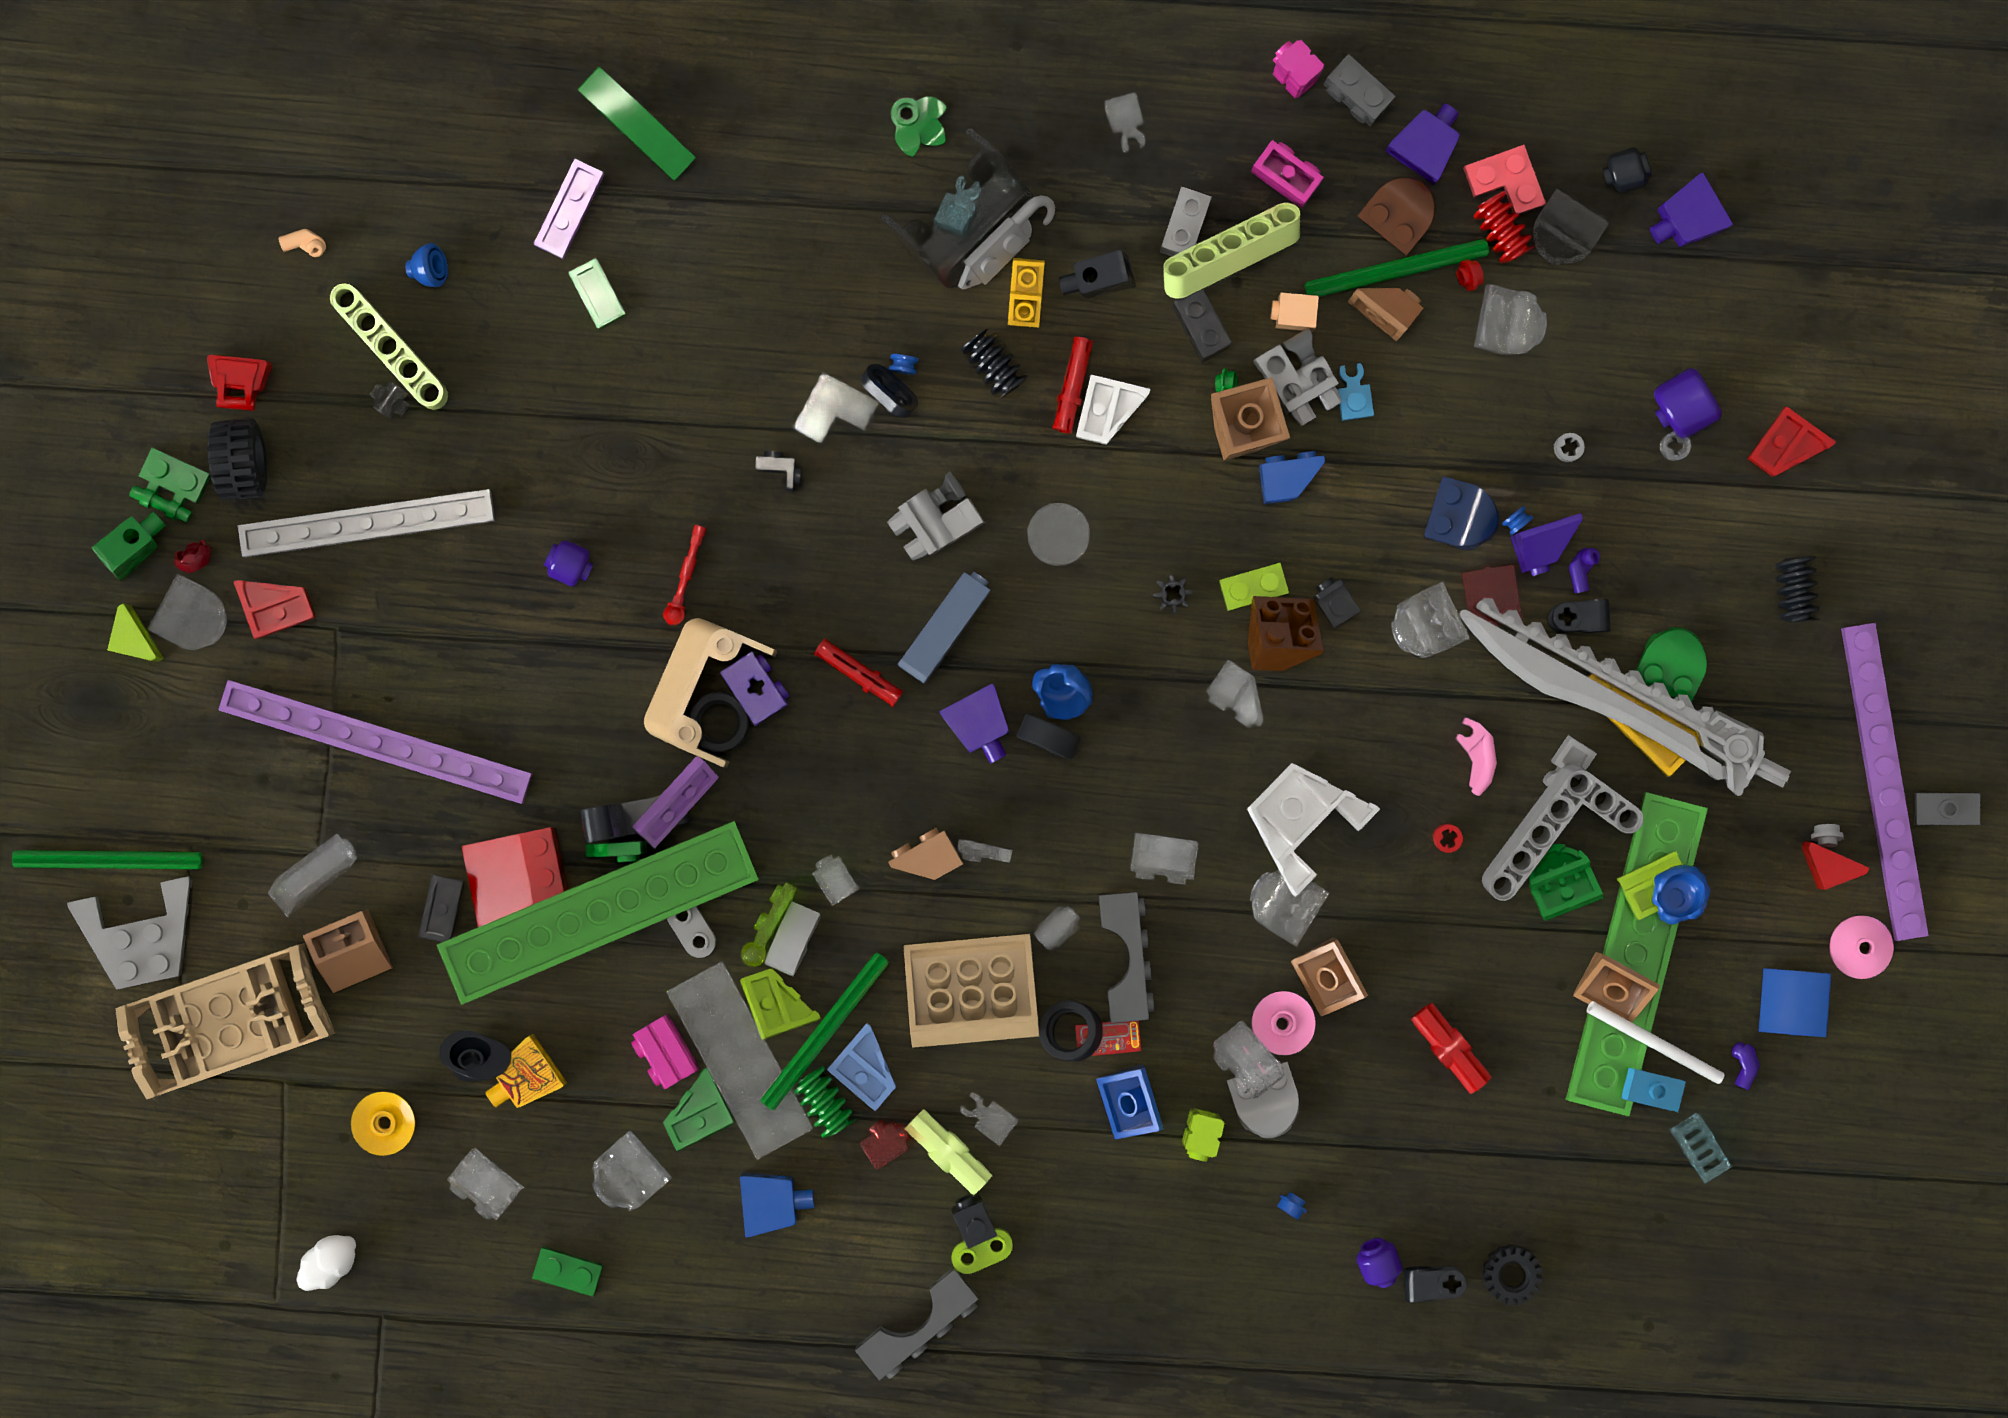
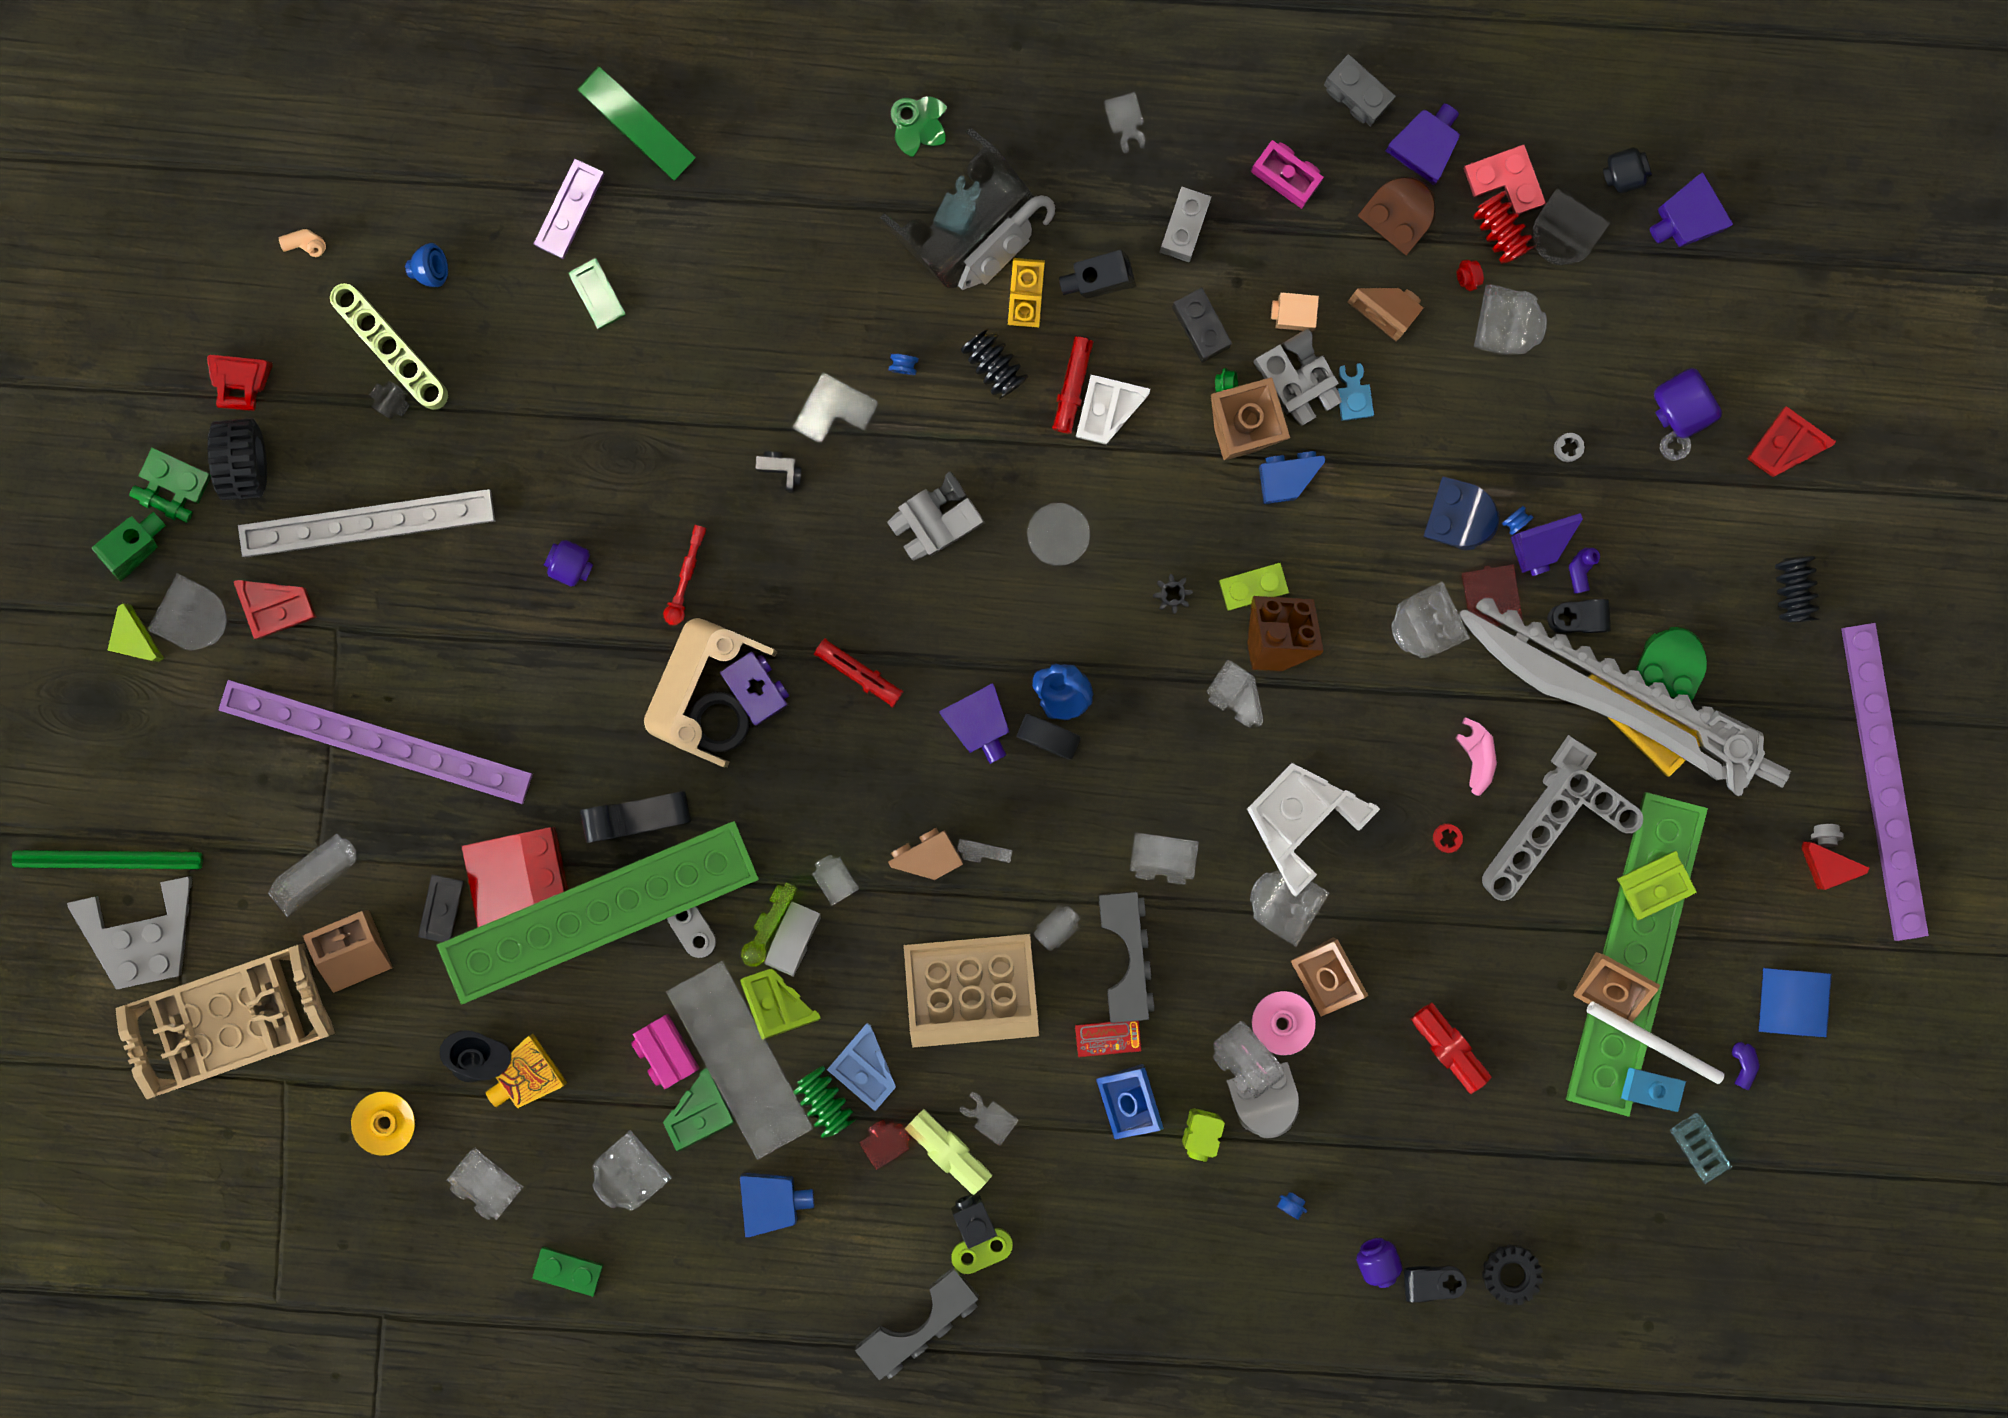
(193, 557): dark red plate -> none
(326, 1262): white arm -> none
(623, 850): green wing -> none
(675, 802): medium lavender plate -> none
(824, 1031): green axle -> none
(889, 390): black plate -> none
(945, 627): sand blue slope -> none
(1048, 1022): black tyre -> none
(1232, 250): yellowish green beam -> none
(1297, 67): dark pink brick -> none
(1335, 602): black bracket -> none
(1397, 268): green axle -> none
(1563, 882): green slope -> none
(1680, 893): blue hair -> none
(1846, 943): bright pink dish -> none
(1946, 808): dark grey plate -> none

